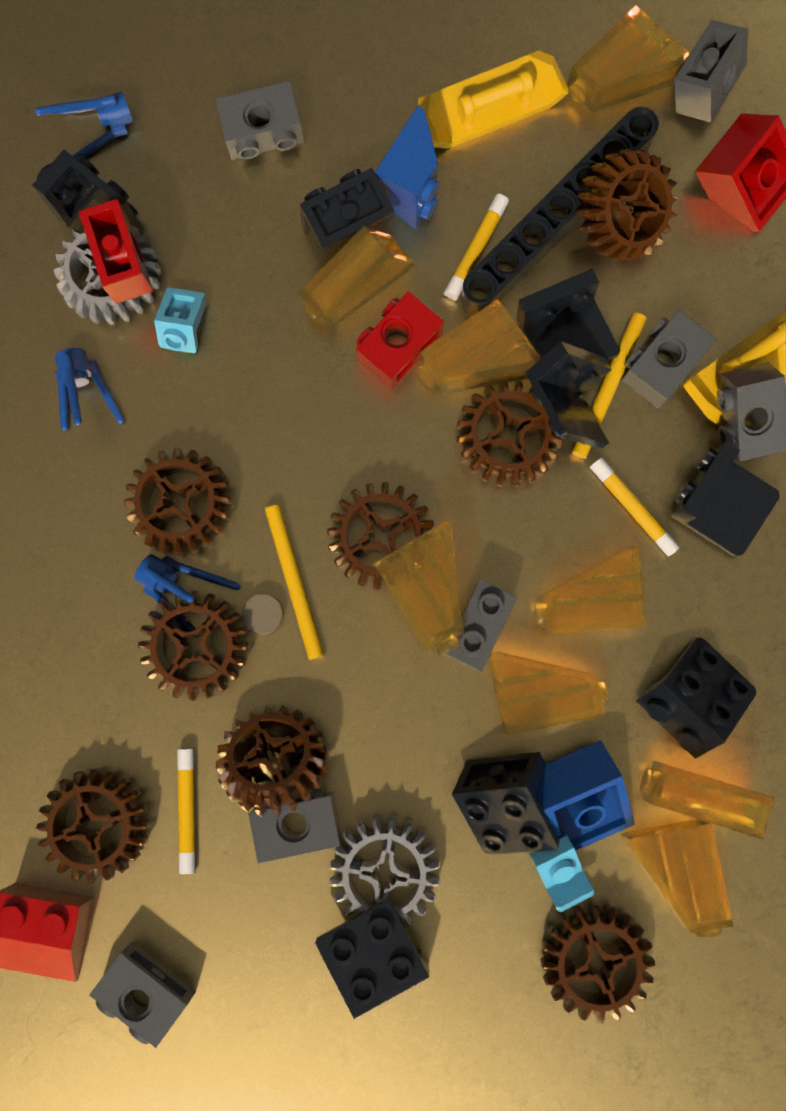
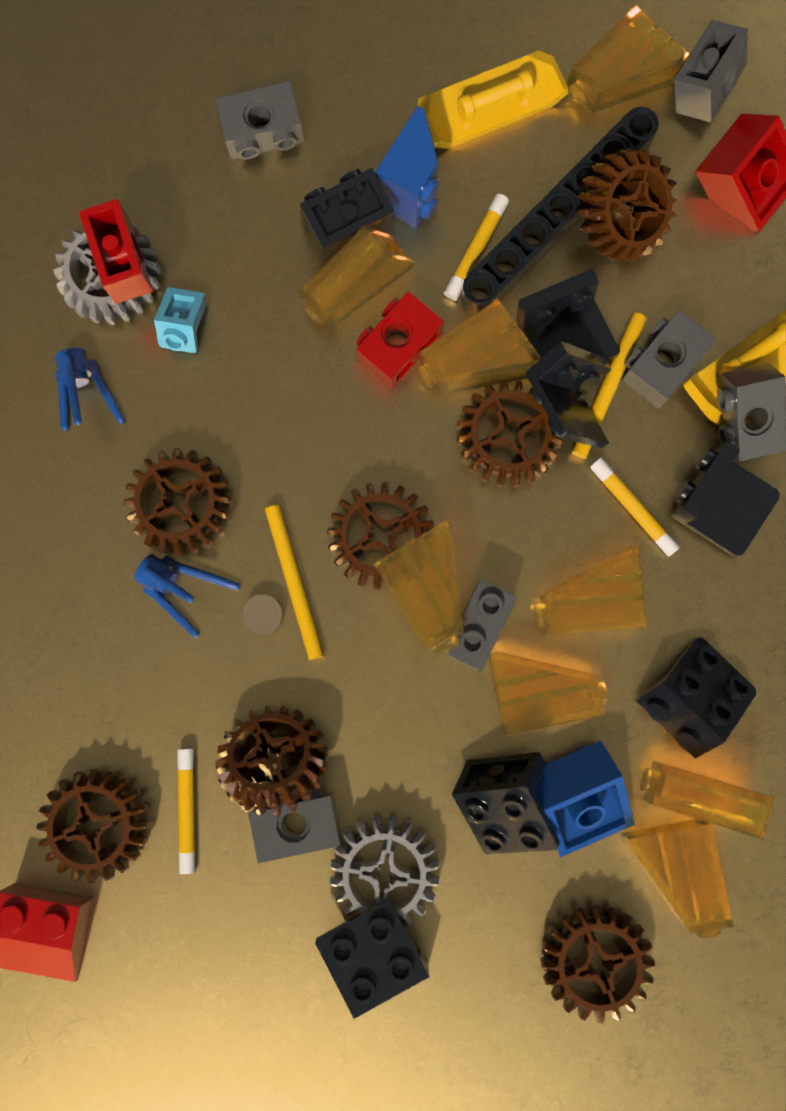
(72, 184): black bracket -> none
(111, 111): blue plant -> none
(165, 994): dark grey brick -> none
(210, 657): reddish brown gear -> none
(563, 875): medium azure bracket -> none

